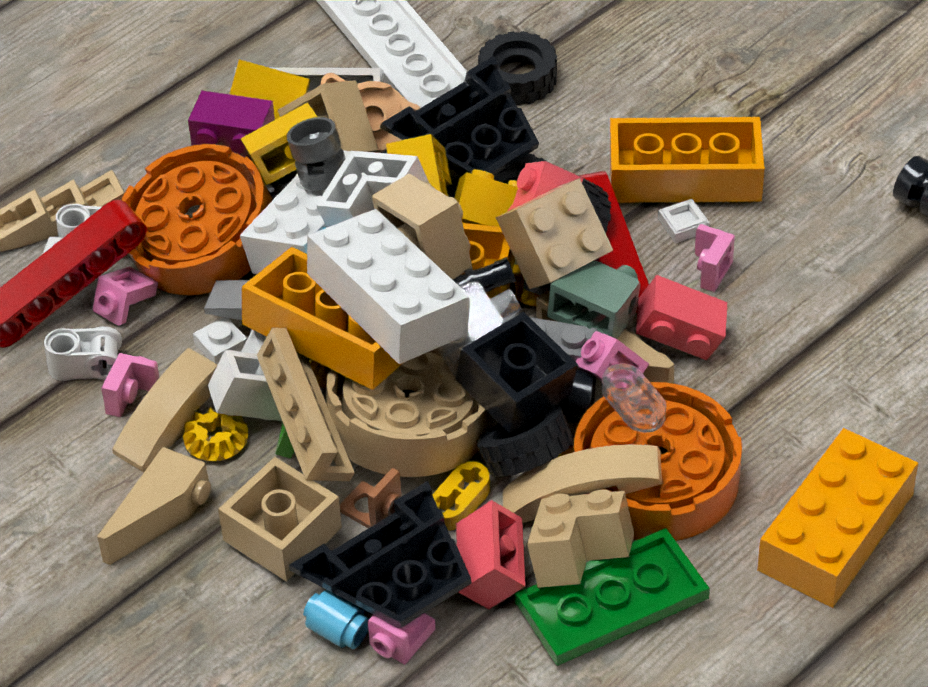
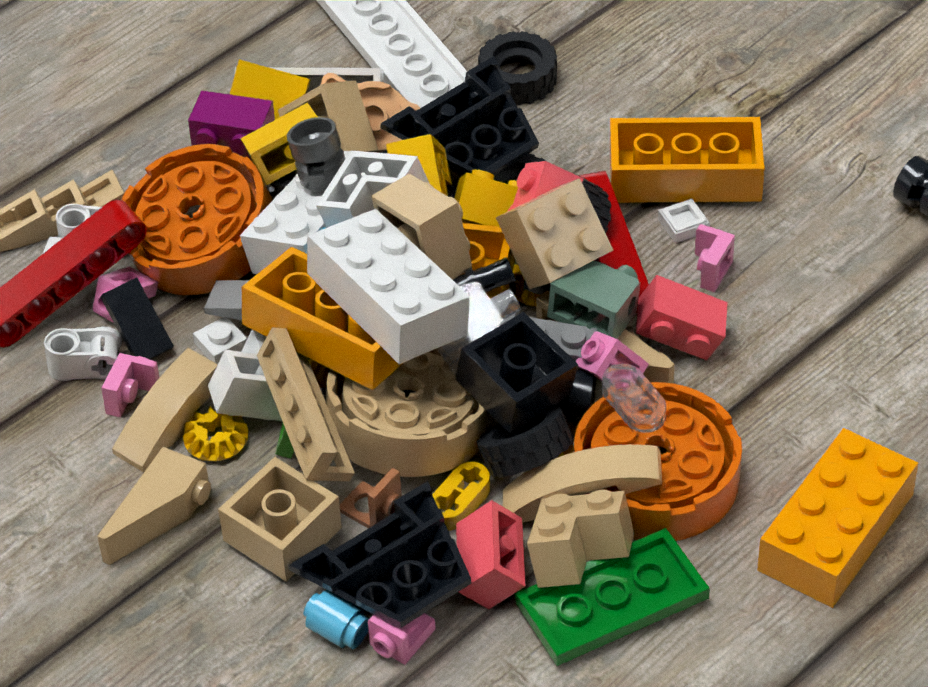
(137, 320): none -> black tile

